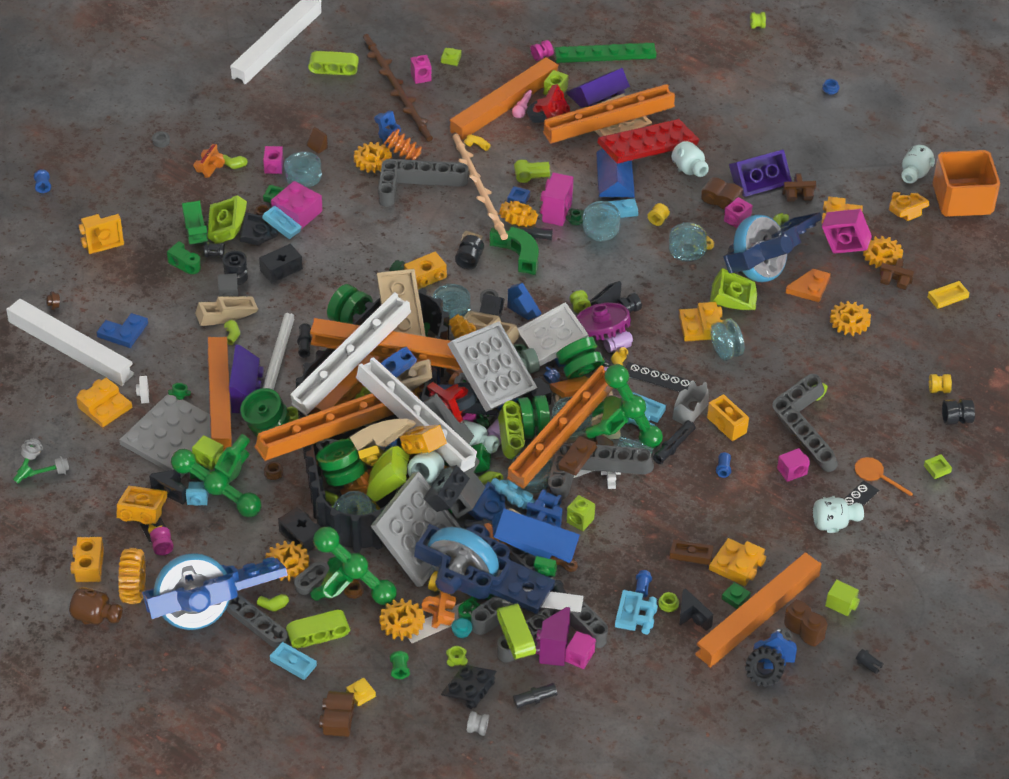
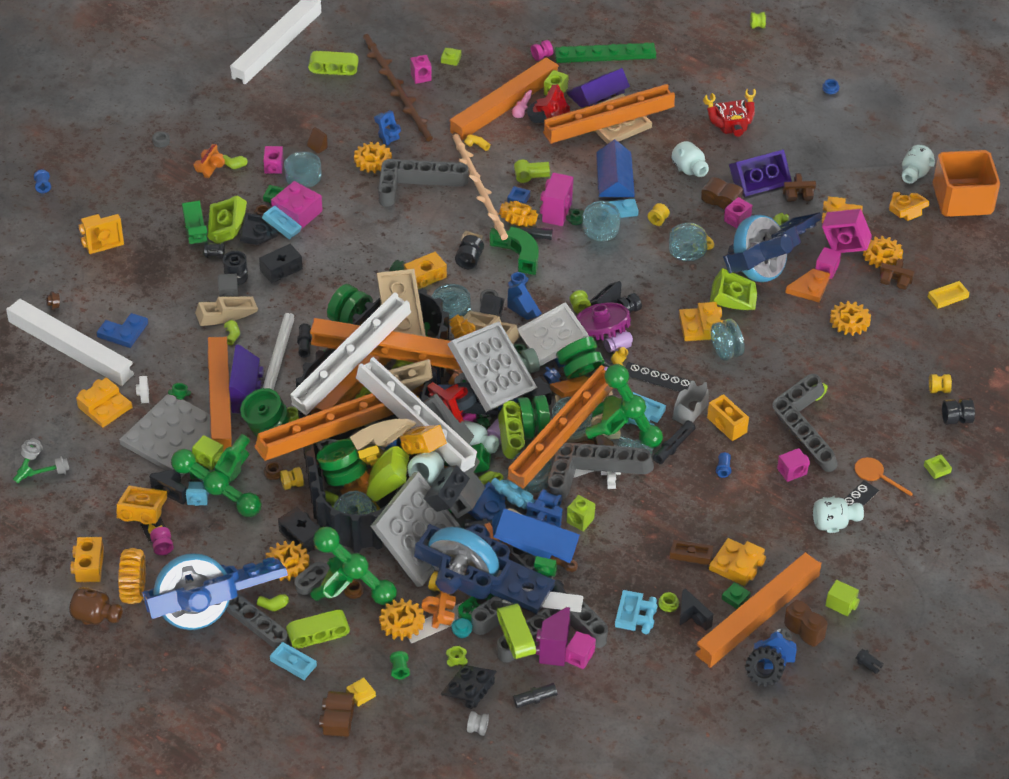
(183, 259): green leg -> none
(292, 478): none -> yellow wheel
(399, 361): blue leg -> none
(404, 146): orange piece -> none
(518, 277): none -> blue plate
(577, 455): reddish brown plate -> none
(643, 579): blue pin -> none
(646, 140): red plate -> none
(733, 115): none -> red torso
(828, 261): none -> dark pink brick

